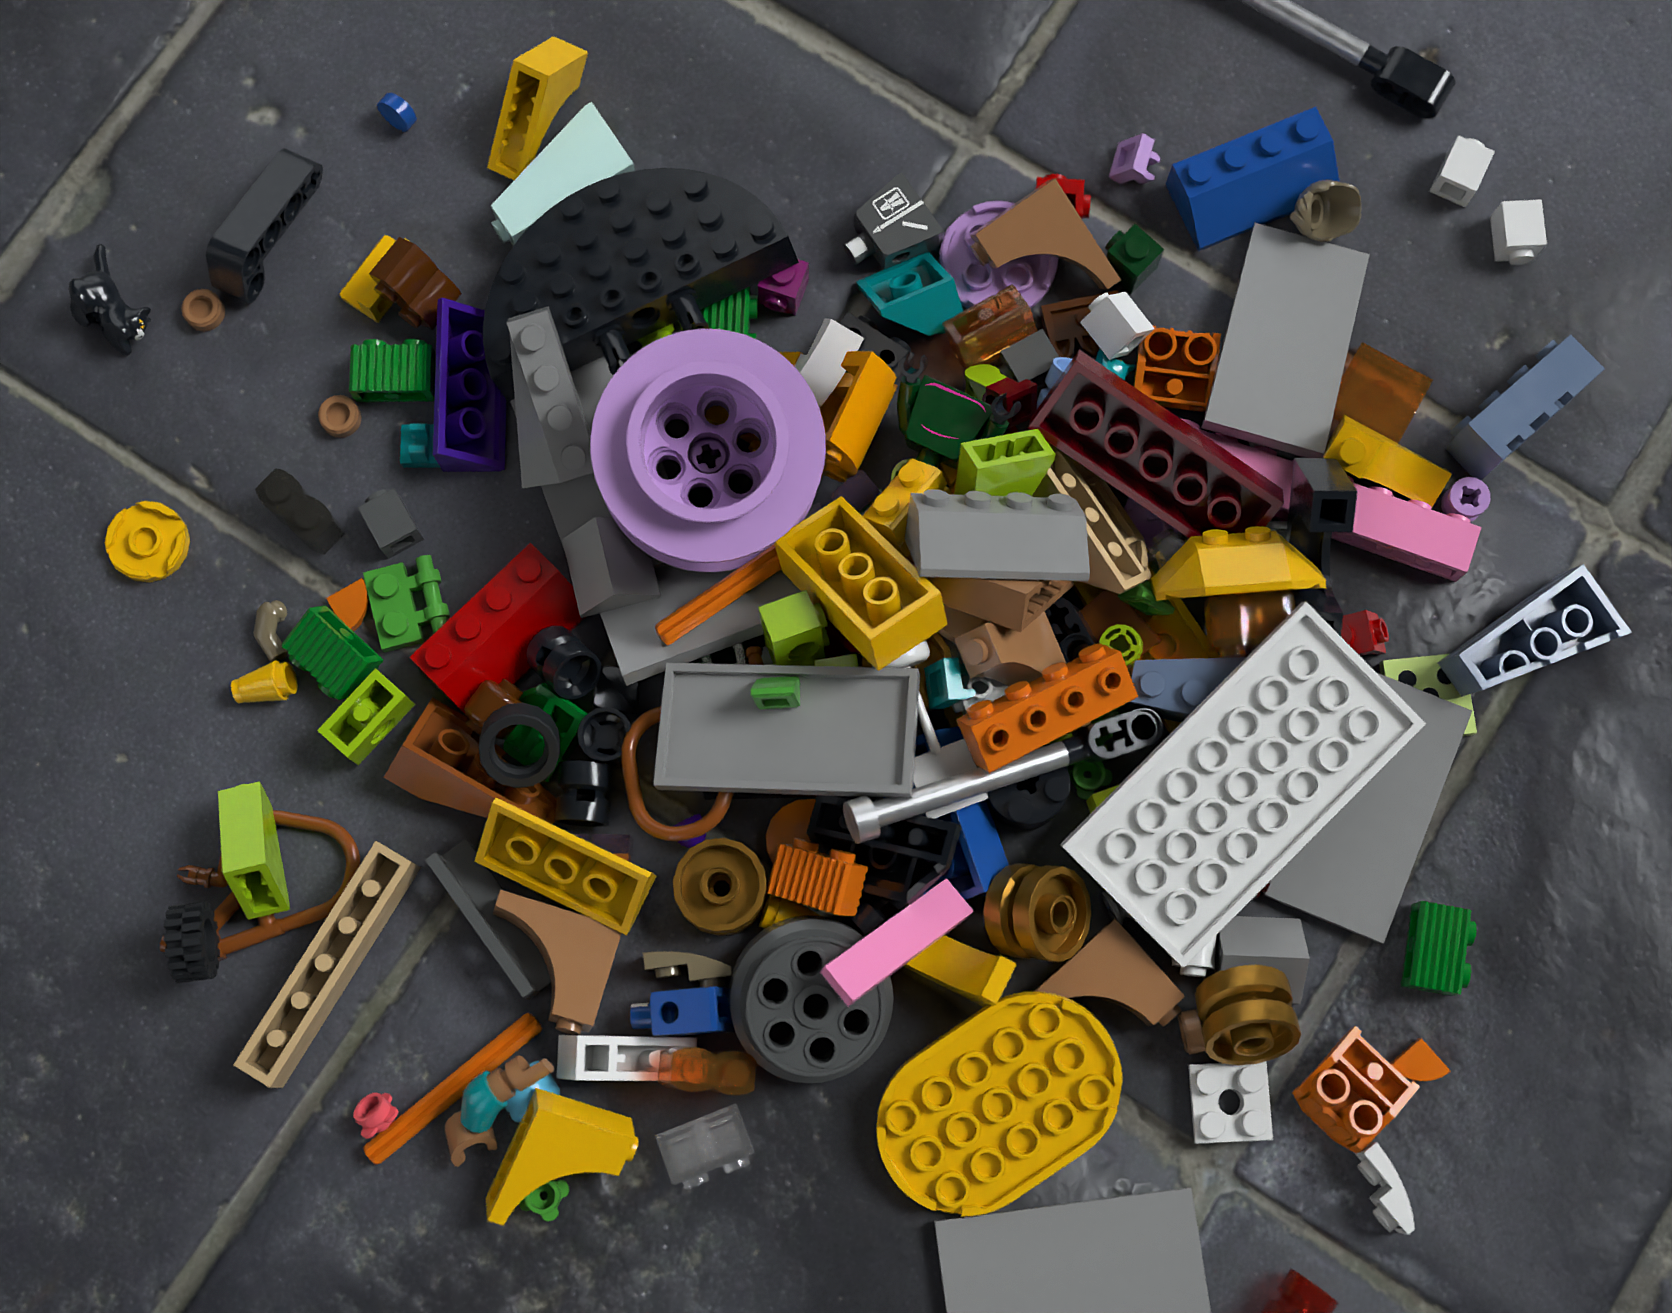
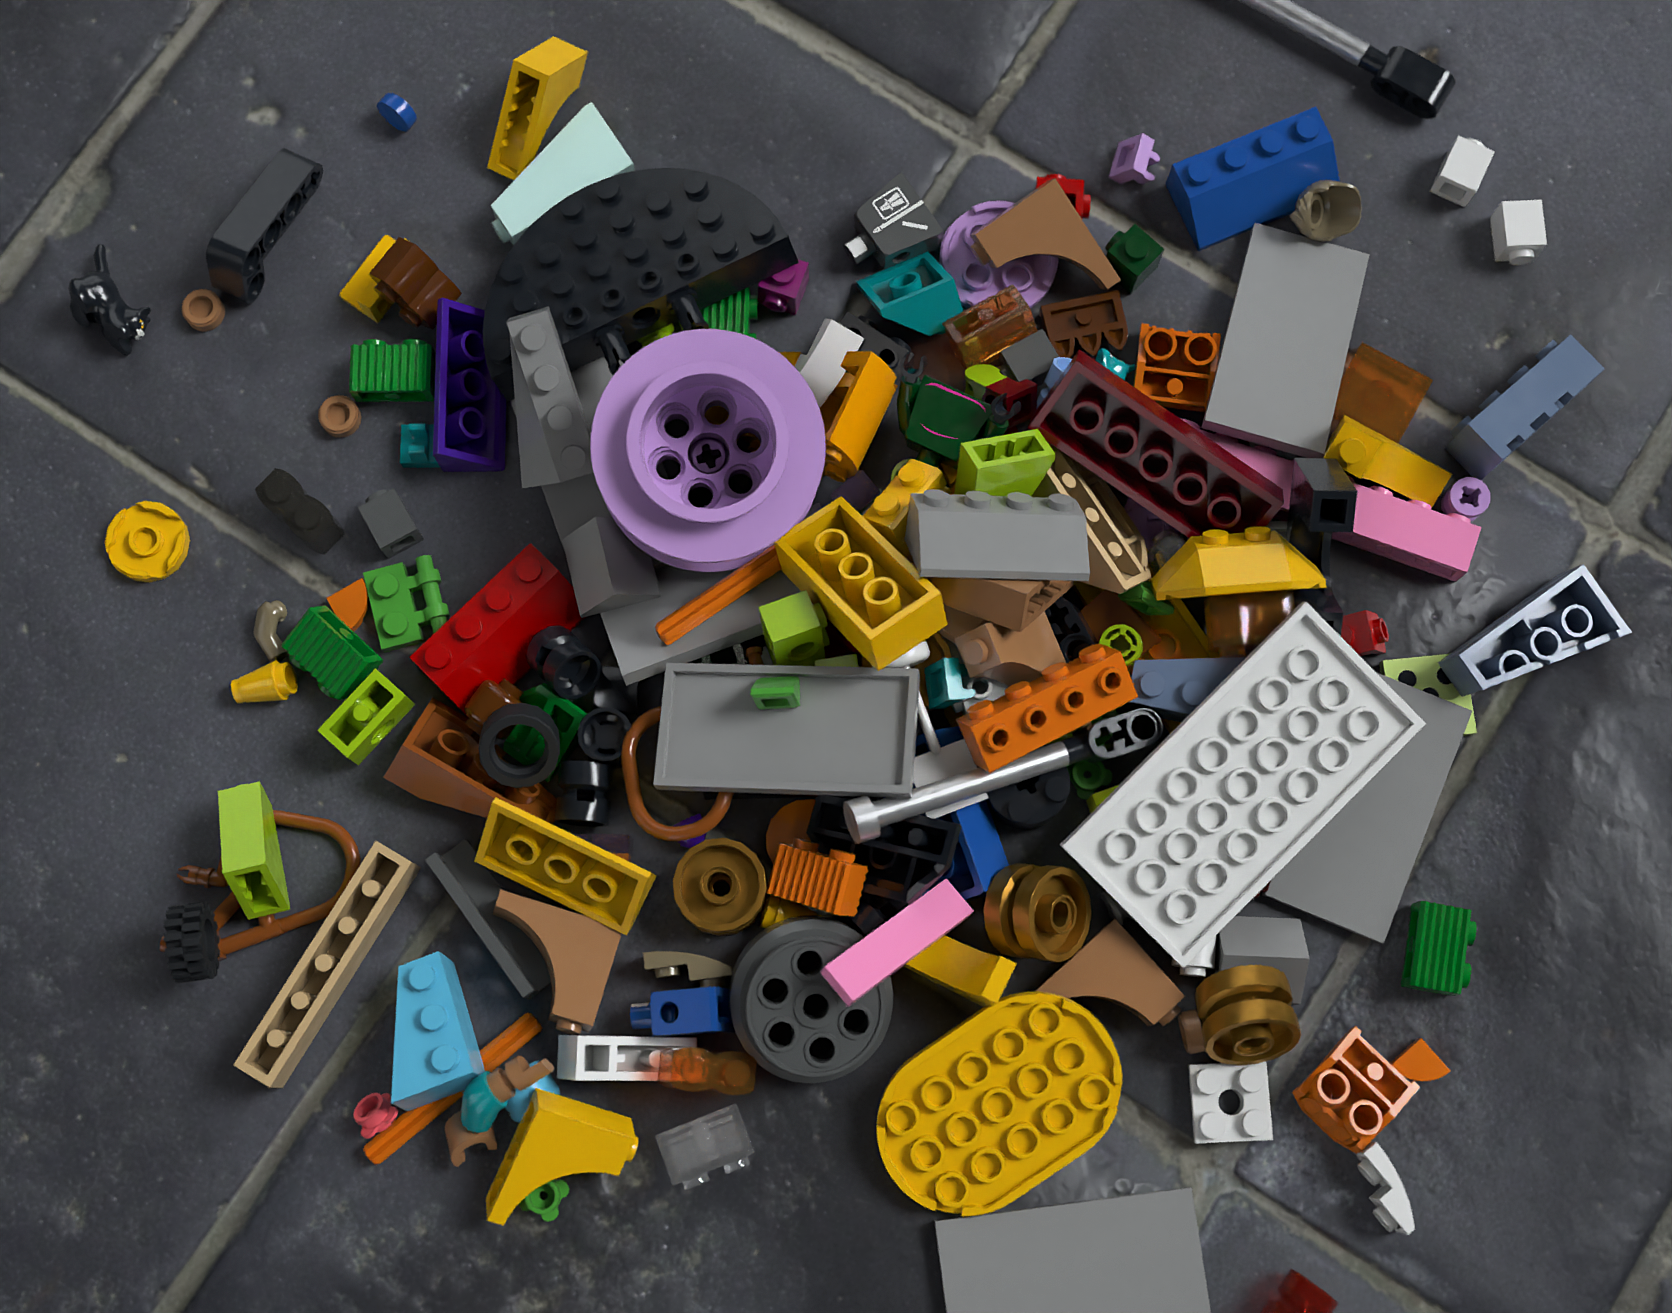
(433, 1034): none -> medium azure wedge
(1116, 324): white brick -> none

